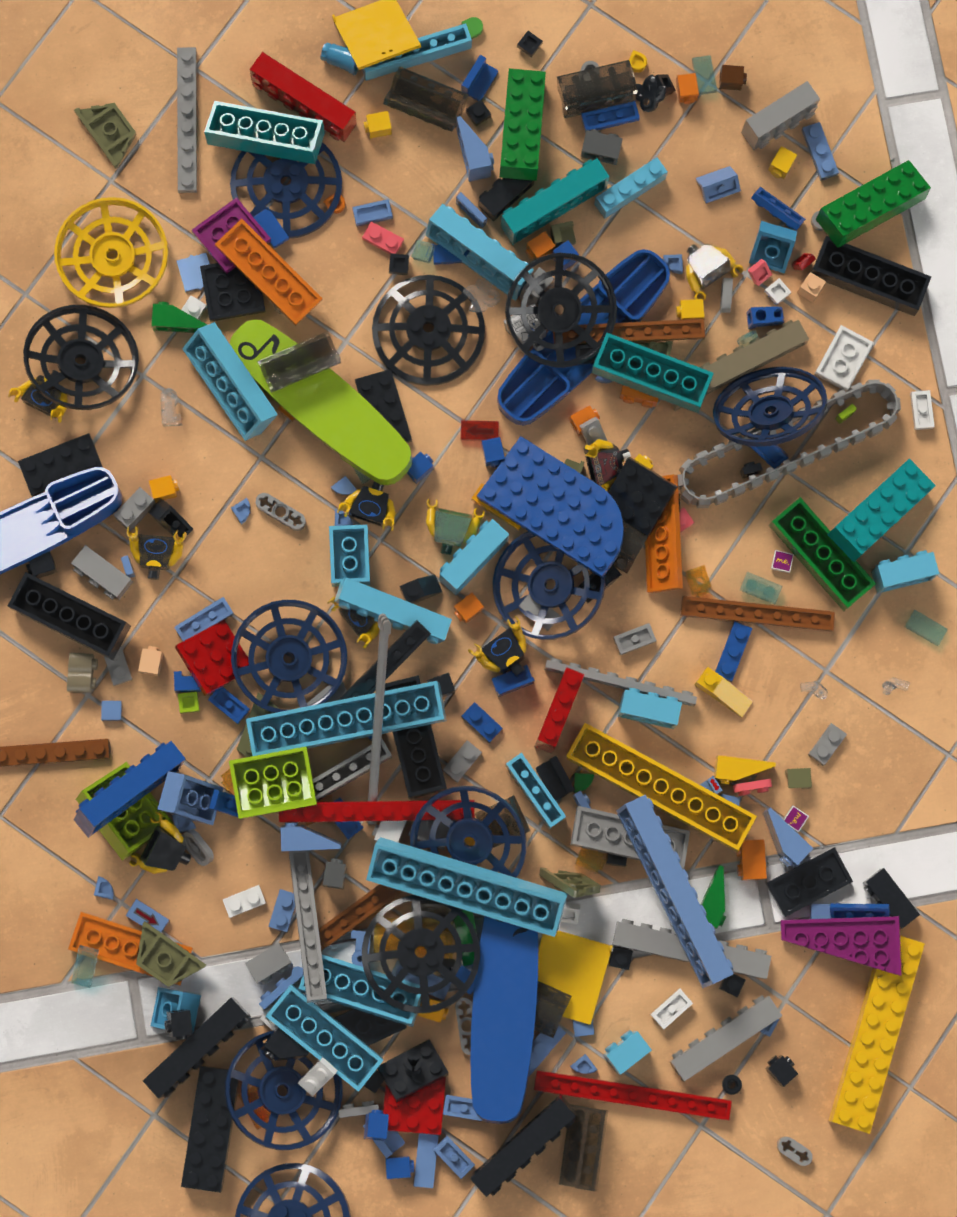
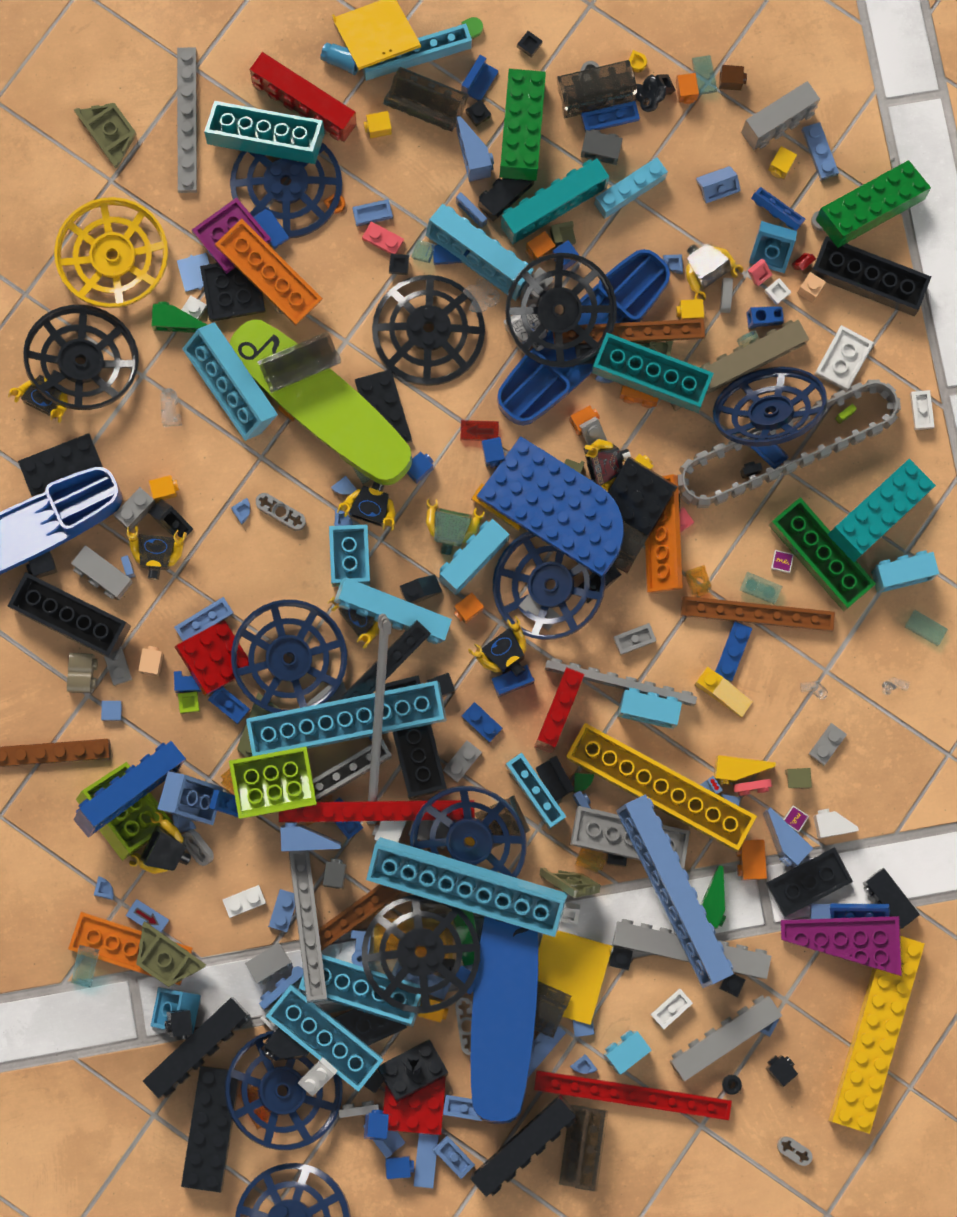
(832, 824): none -> white slope

